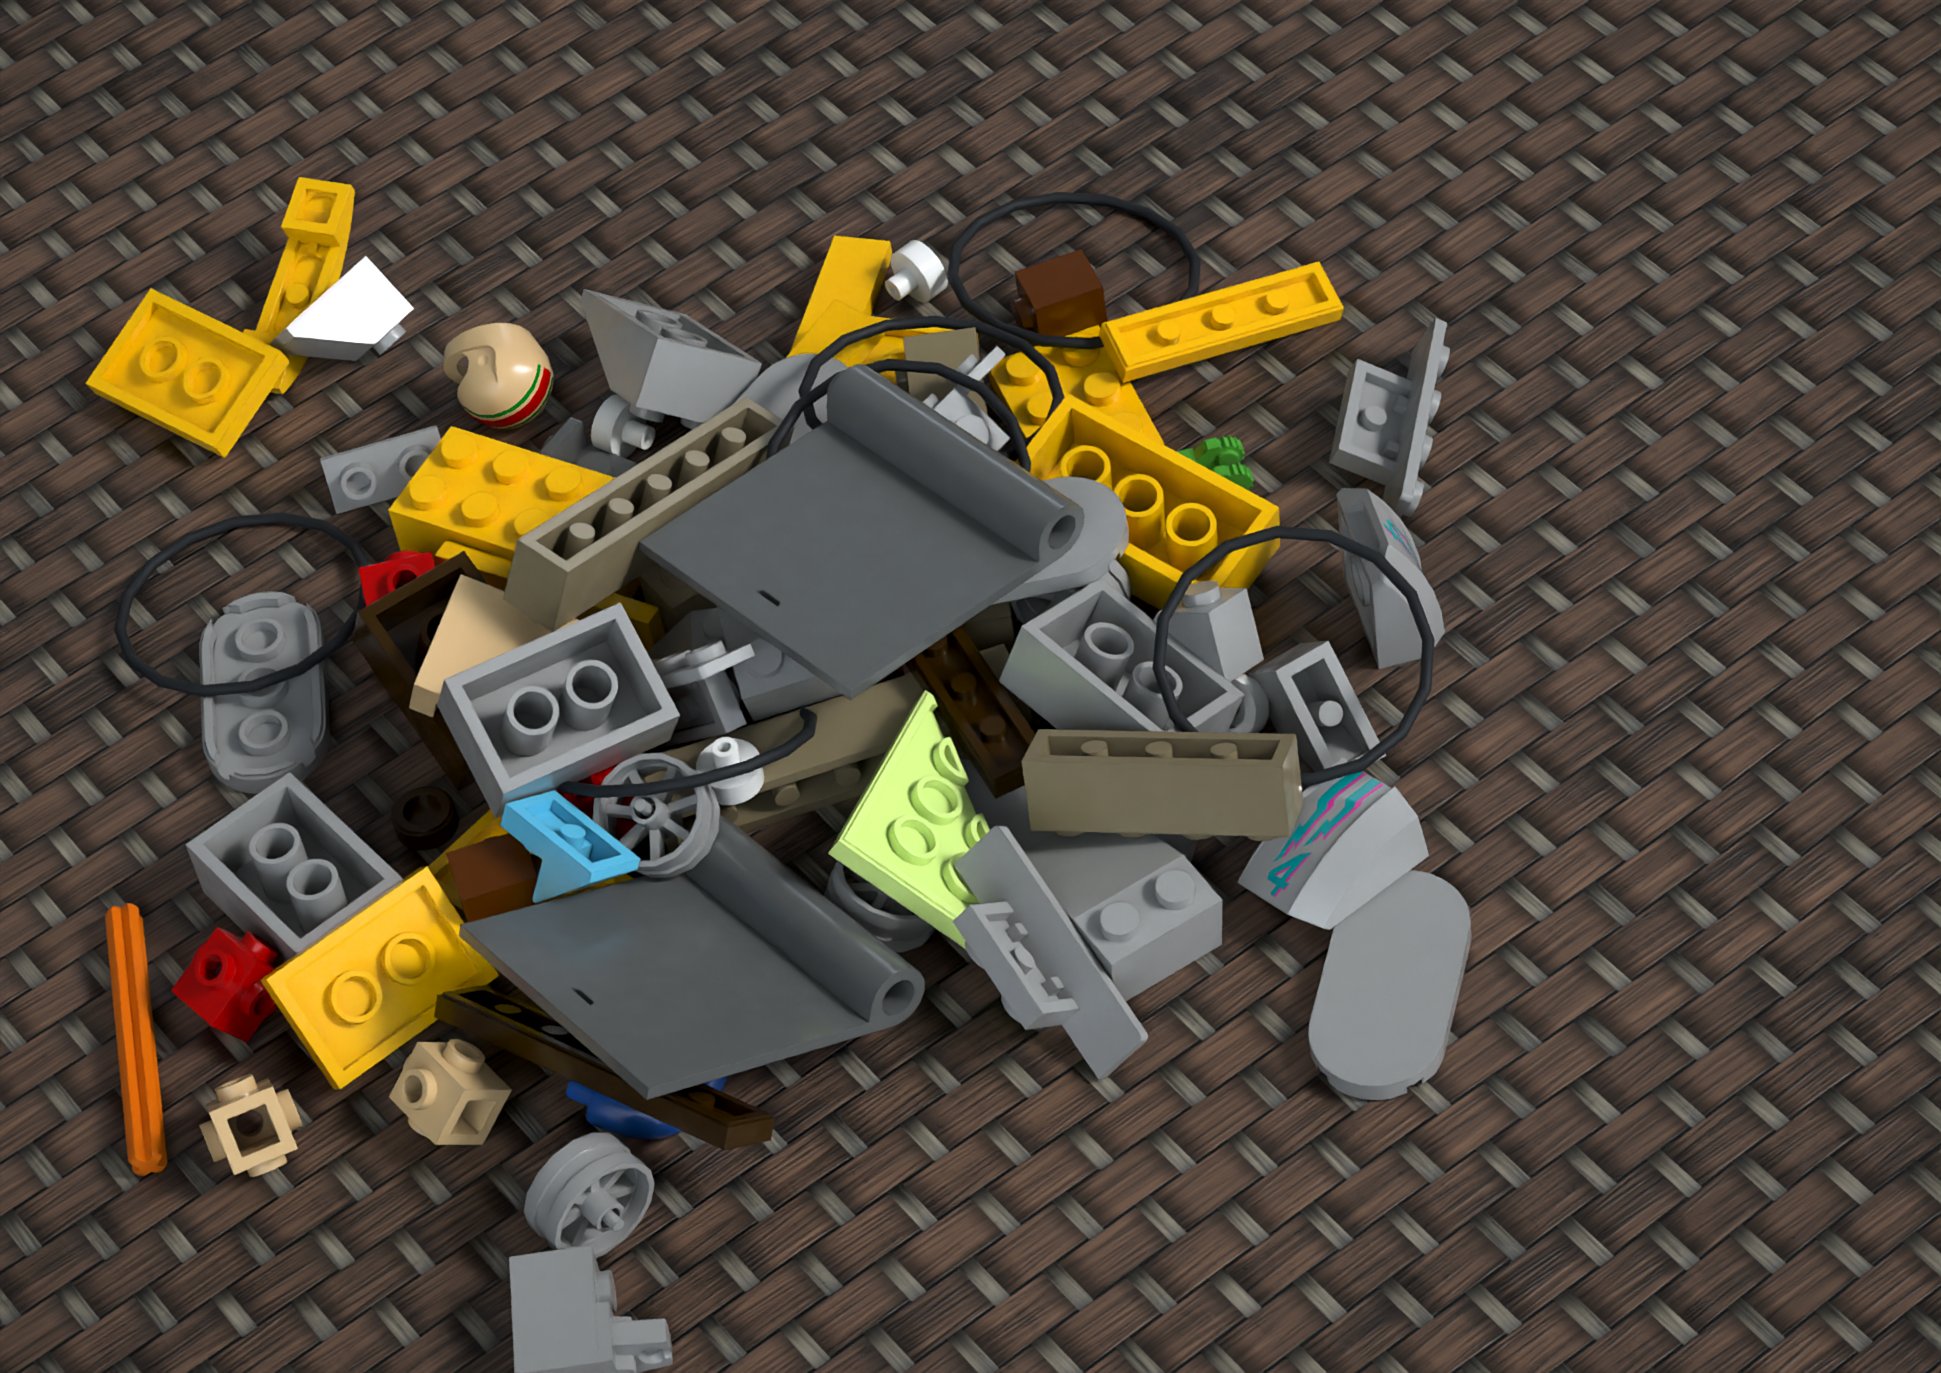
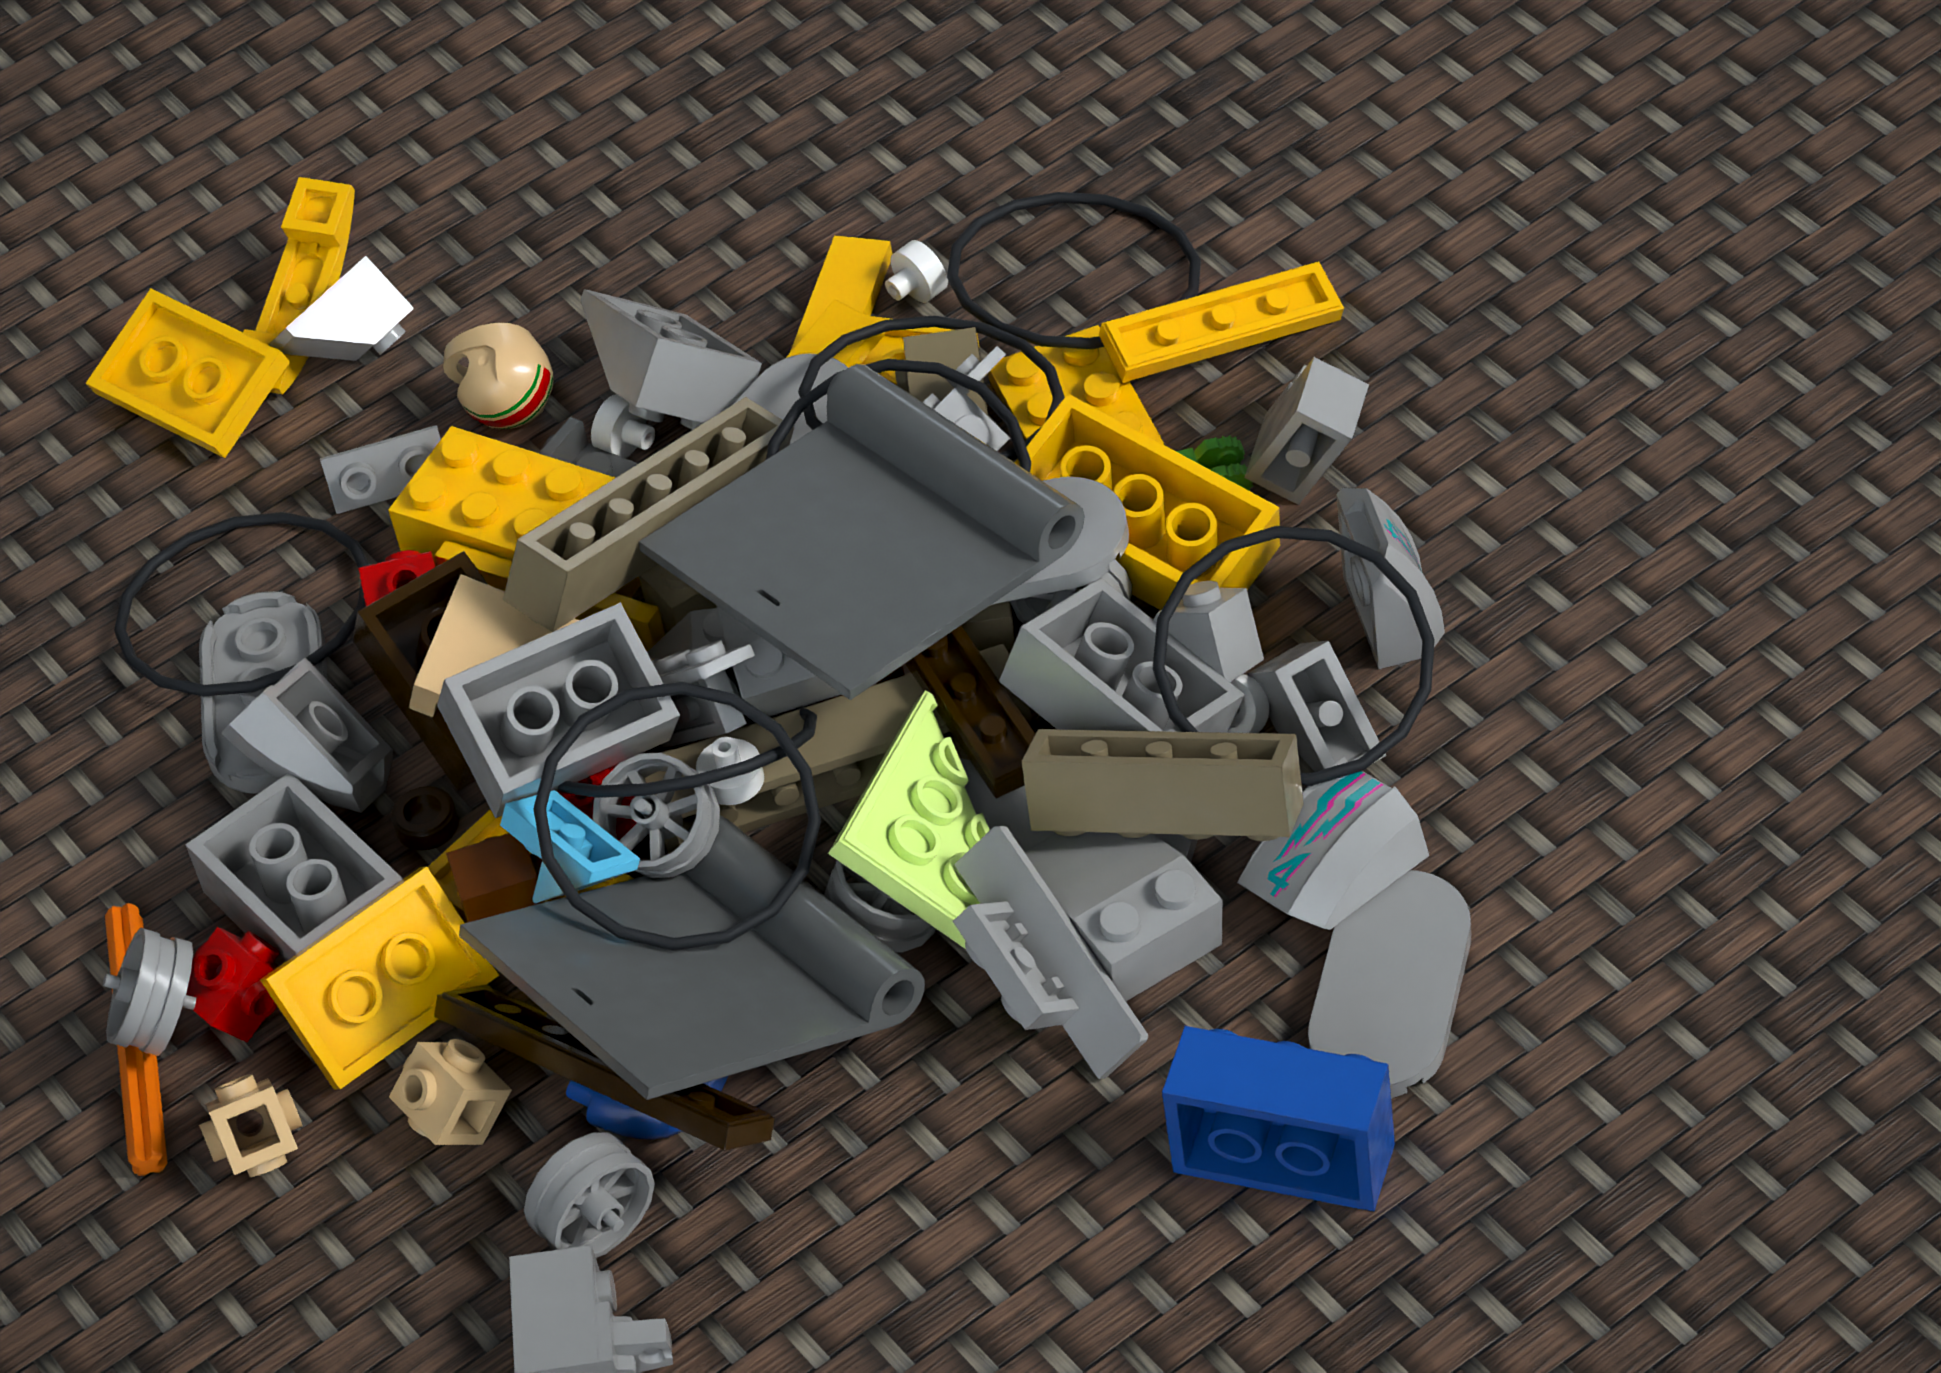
(149, 991): none -> light grey wheel
(316, 736): none -> light grey slope
(651, 938): none -> black piece
(1059, 296): reddish brown brick -> none
(1279, 1117): none -> blue brick
(1306, 430): none -> light grey hinge
(1387, 420): light grey bracket -> none

